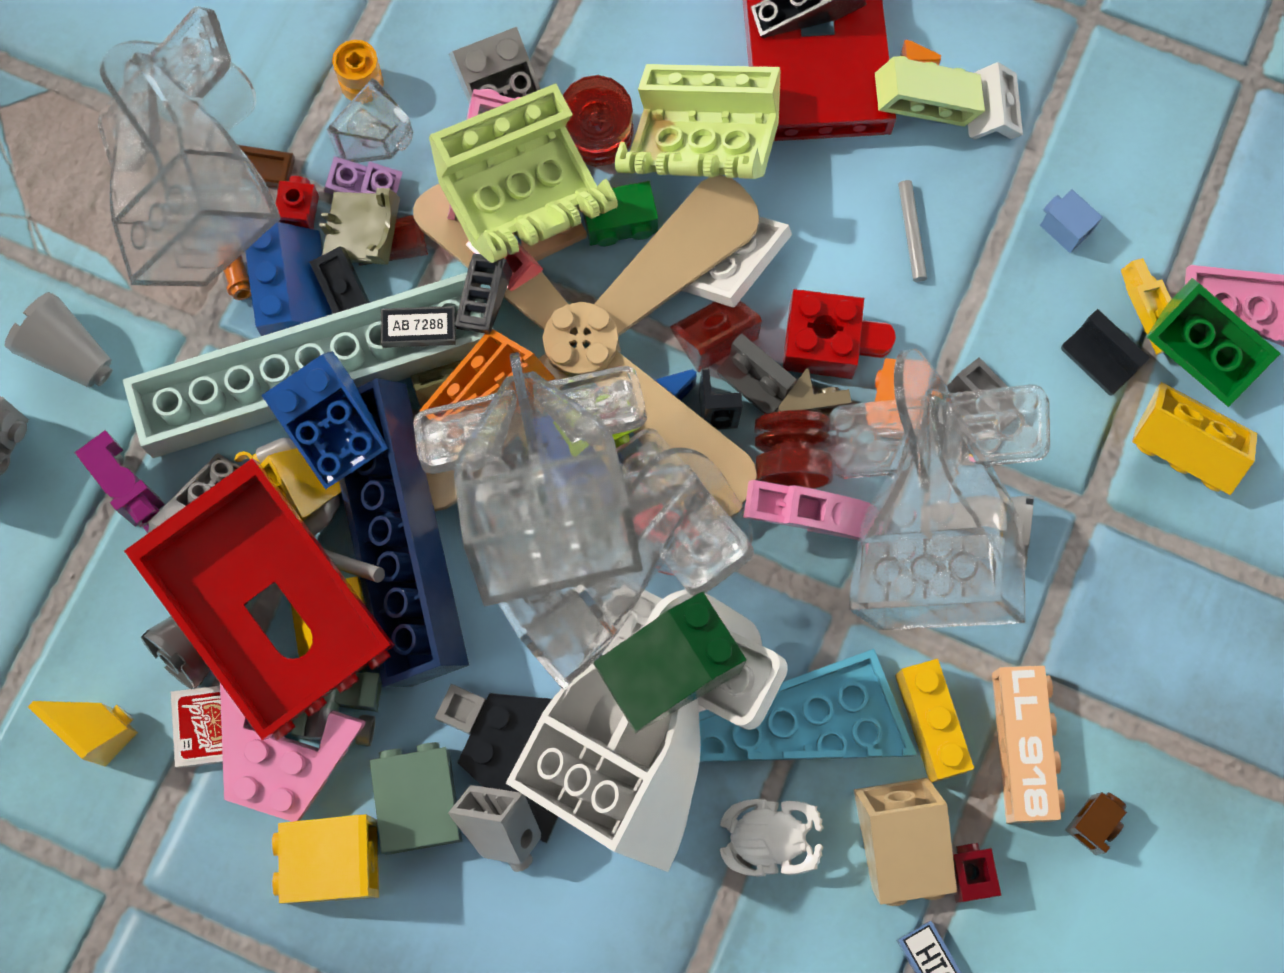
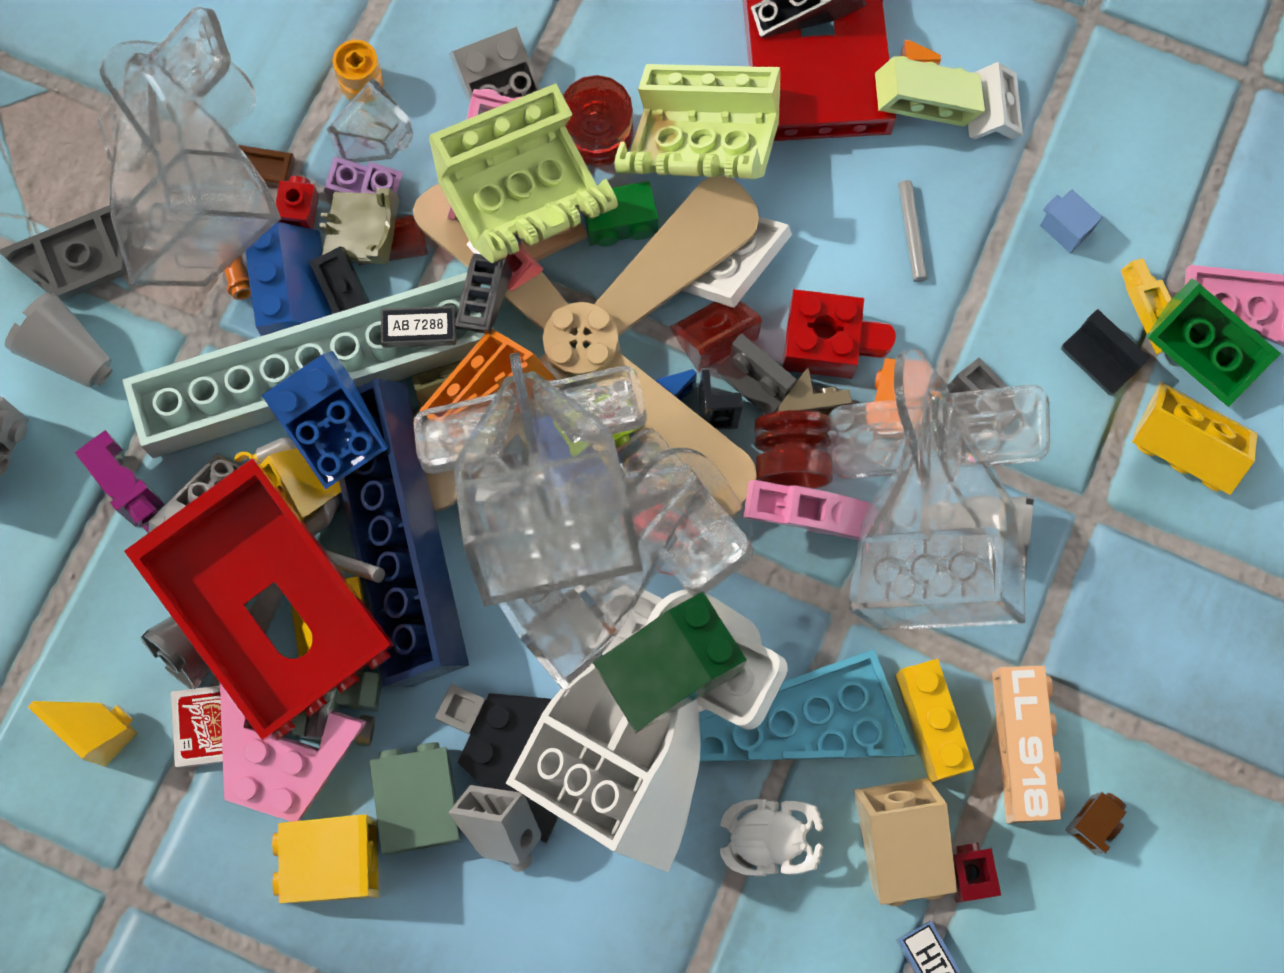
(70, 255): none -> dark grey wing

